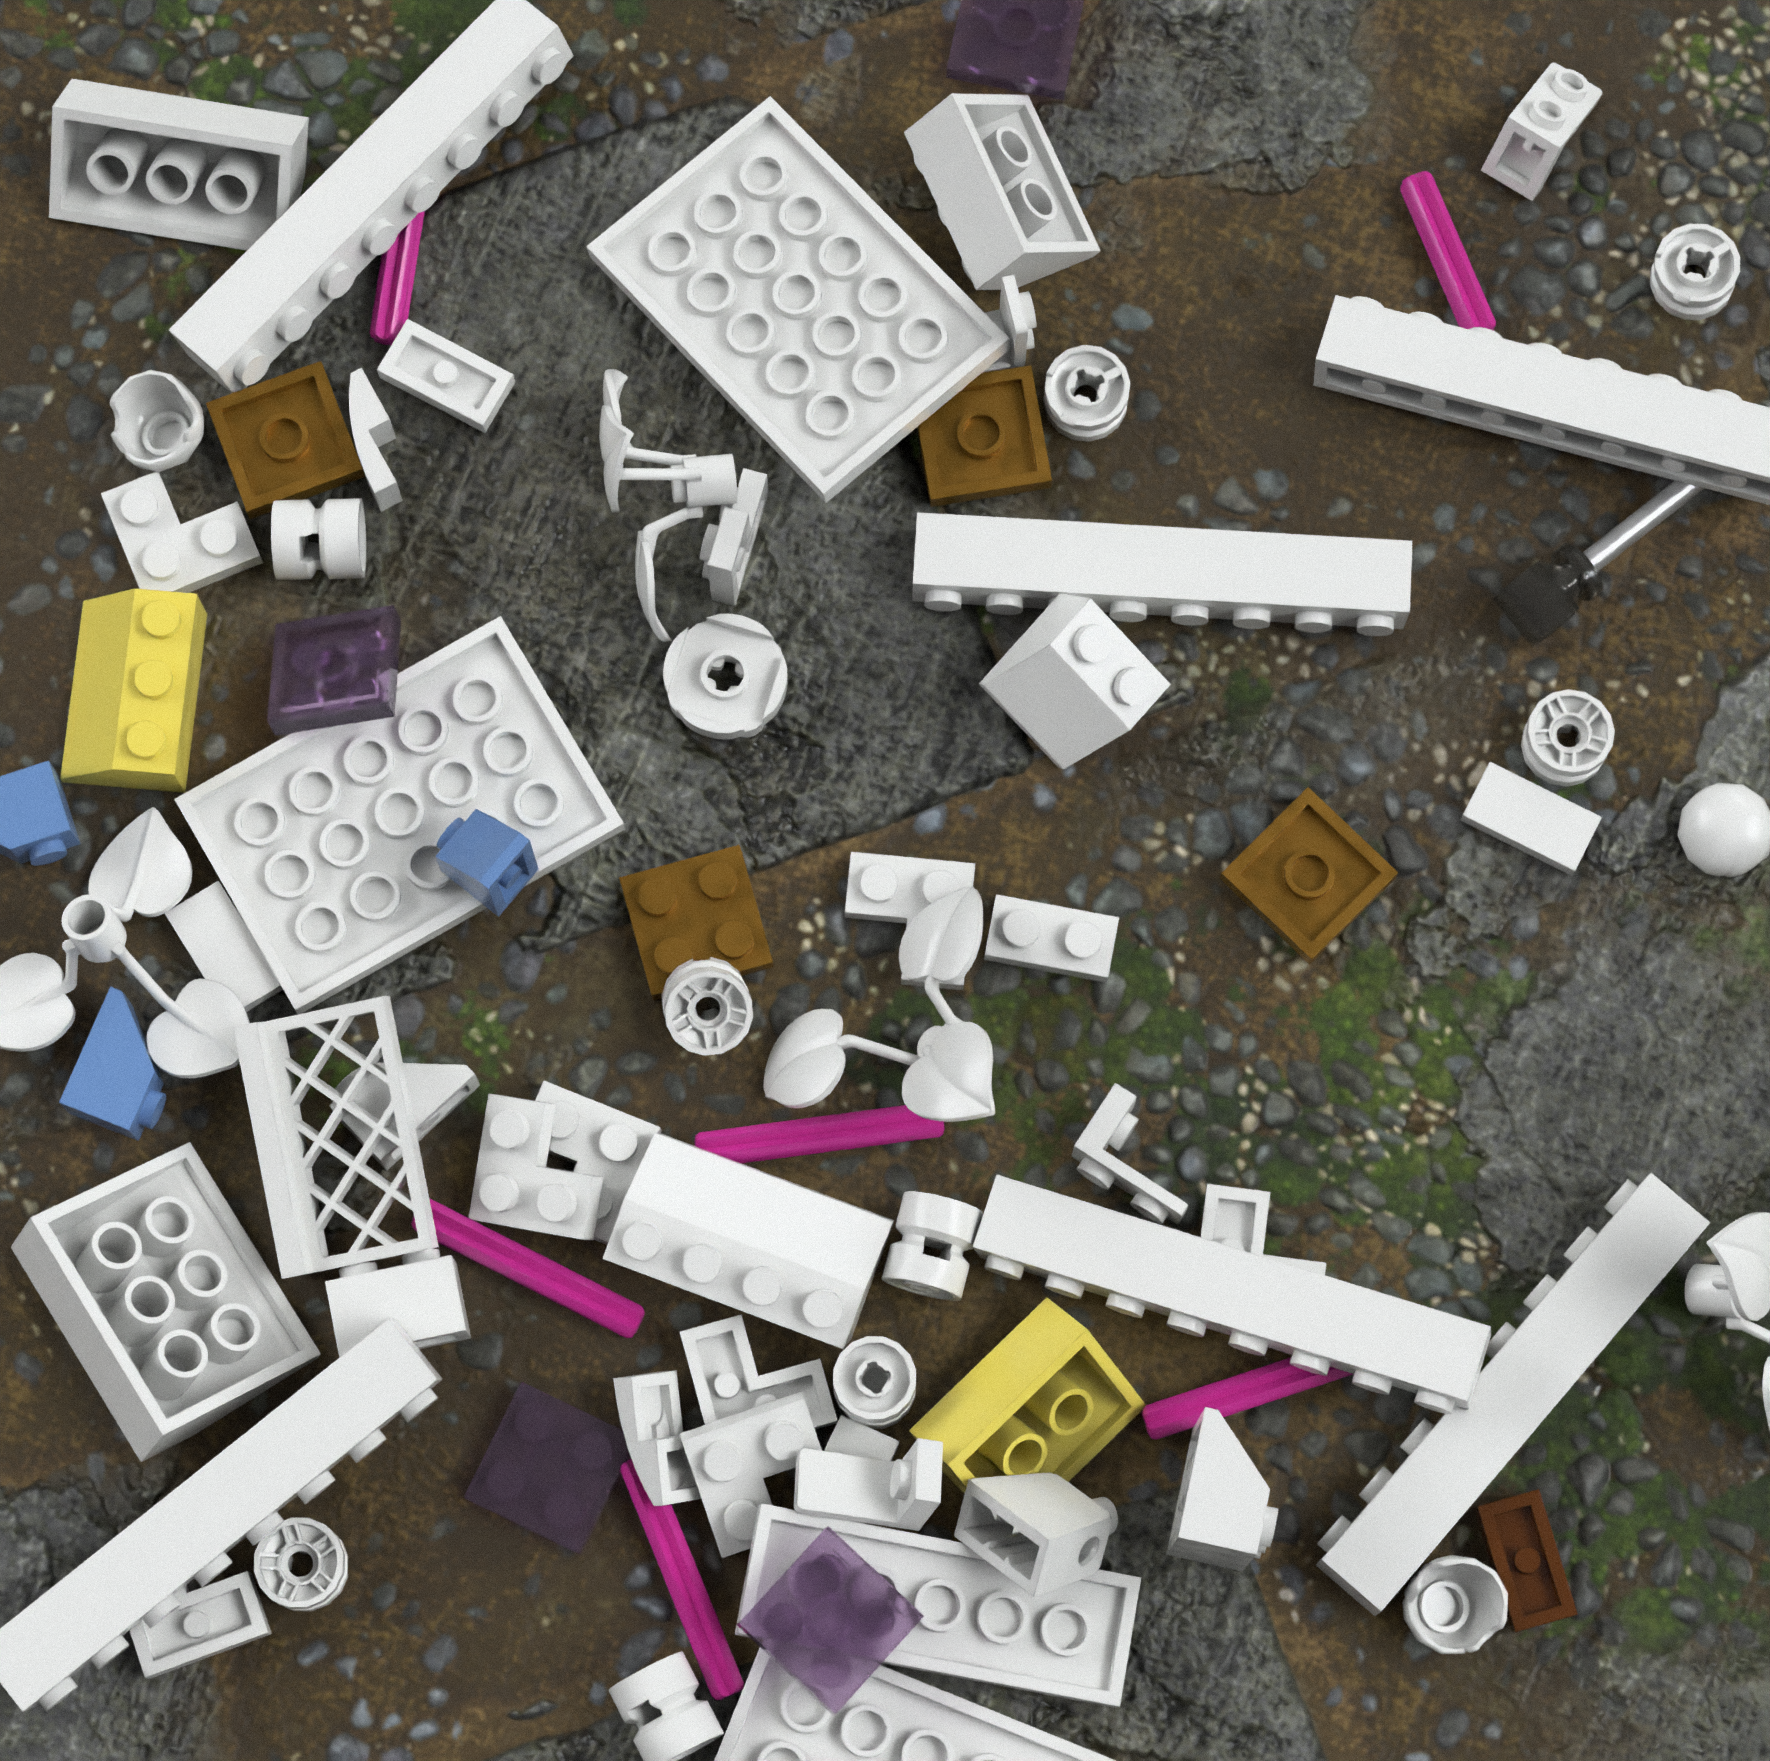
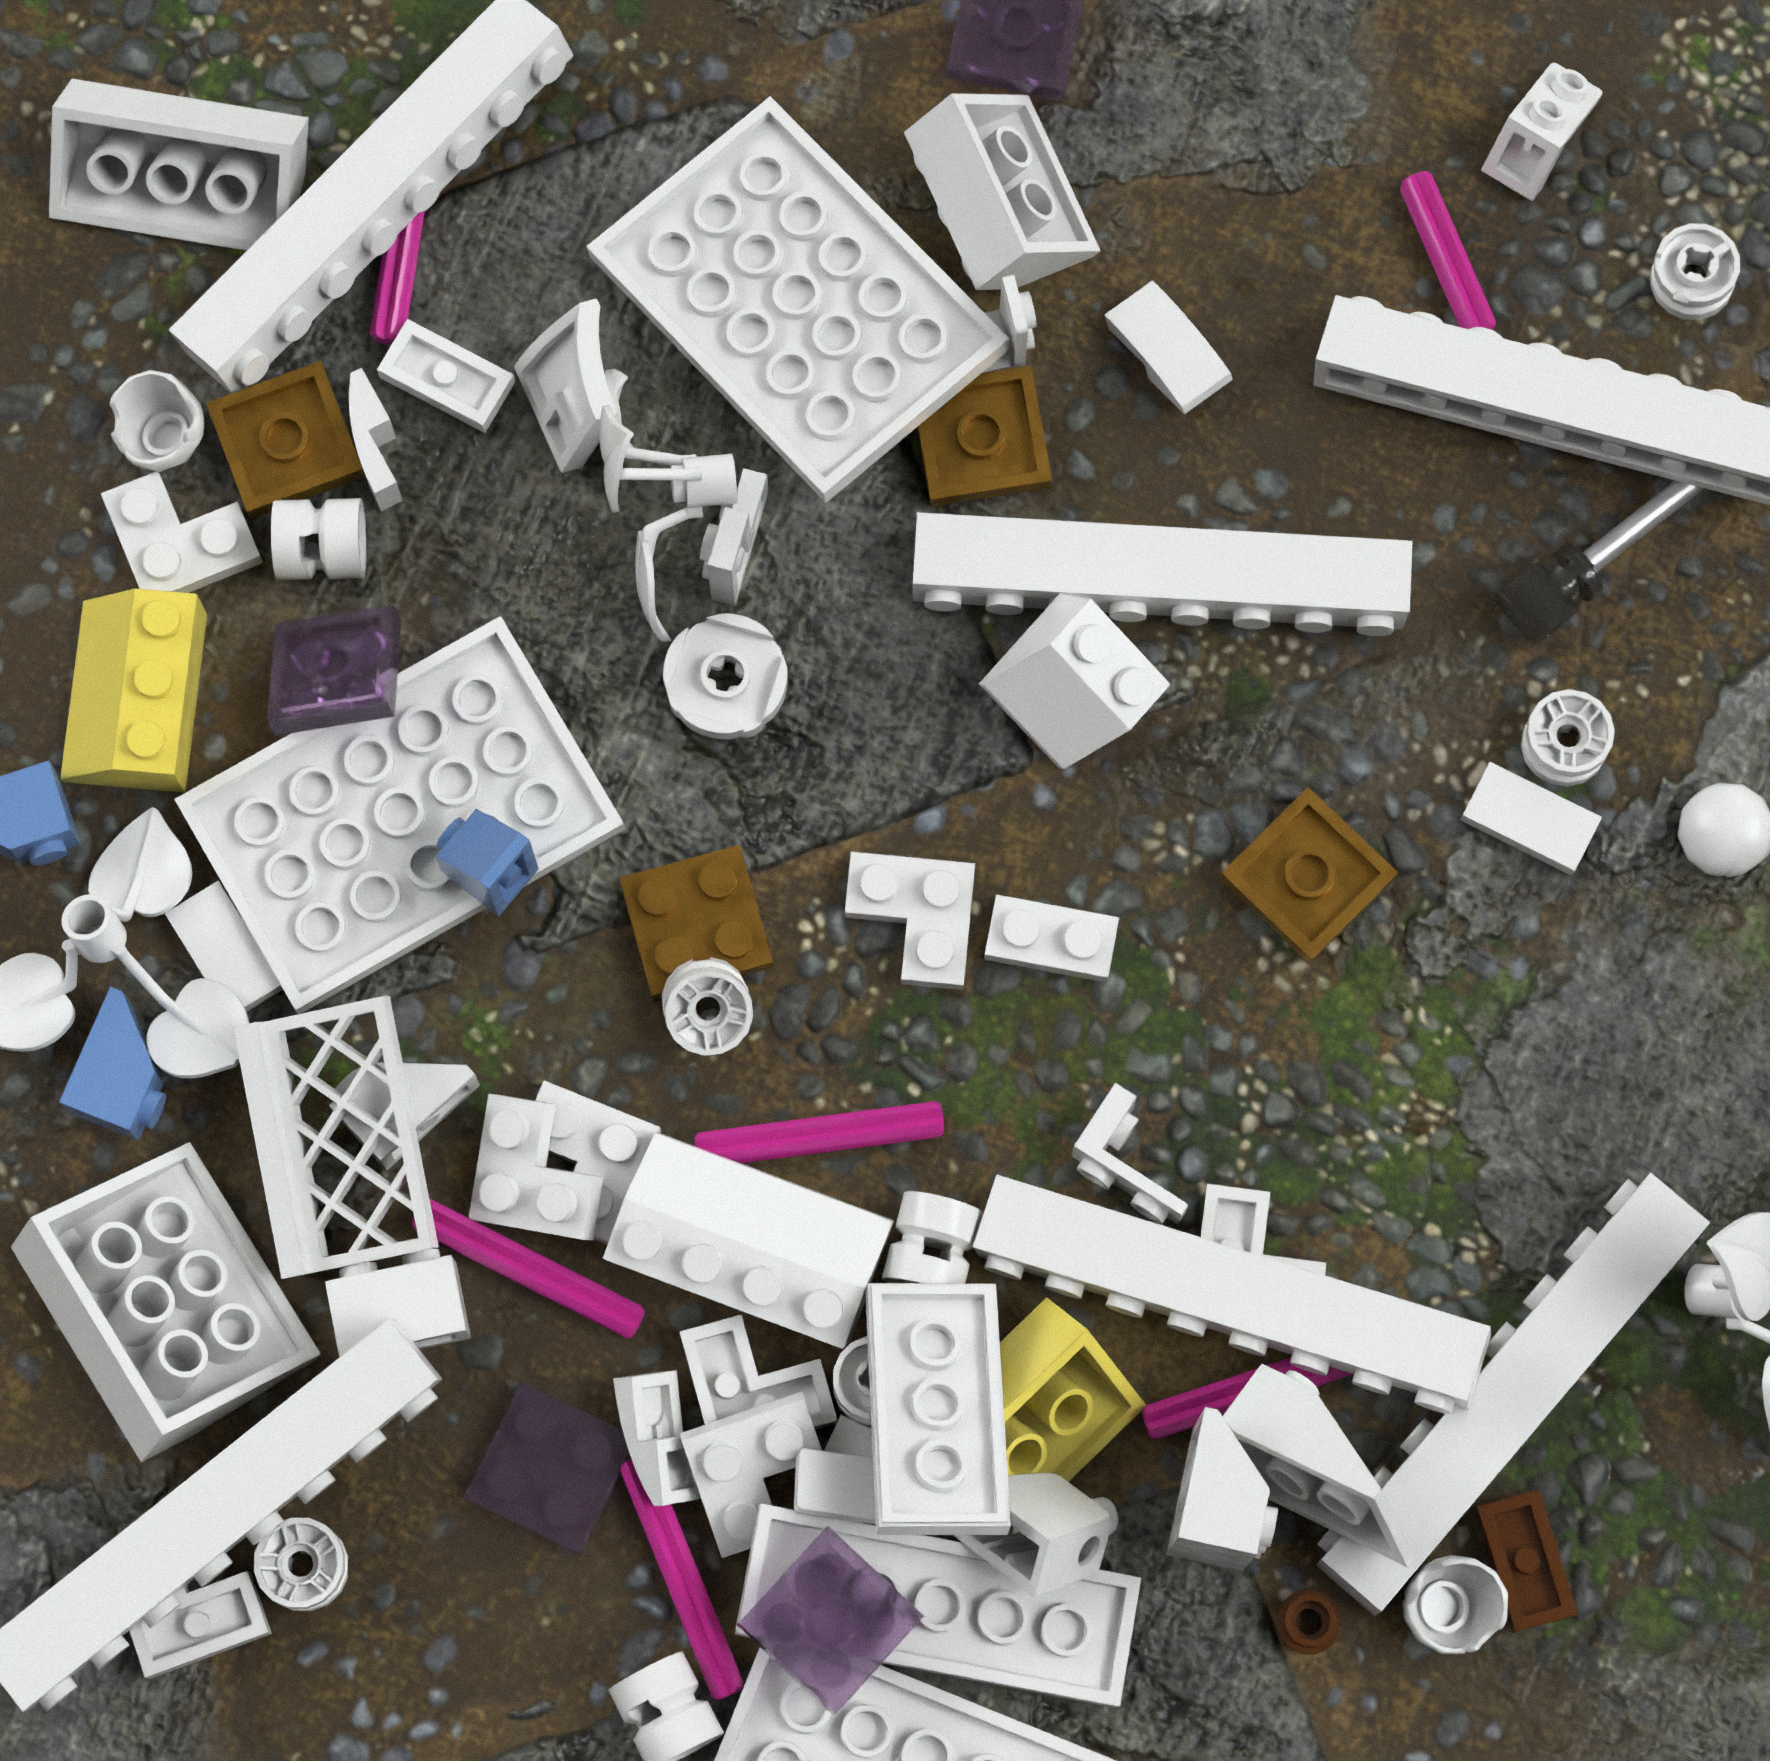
(568, 384): none -> white plate
(937, 1409): none -> white tile
(954, 1061): white plant -> none
(1077, 415): white wheel -> none
(1169, 346): none -> white slope
(1312, 1461): none -> white slope
(1323, 1607): none -> reddish brown plate

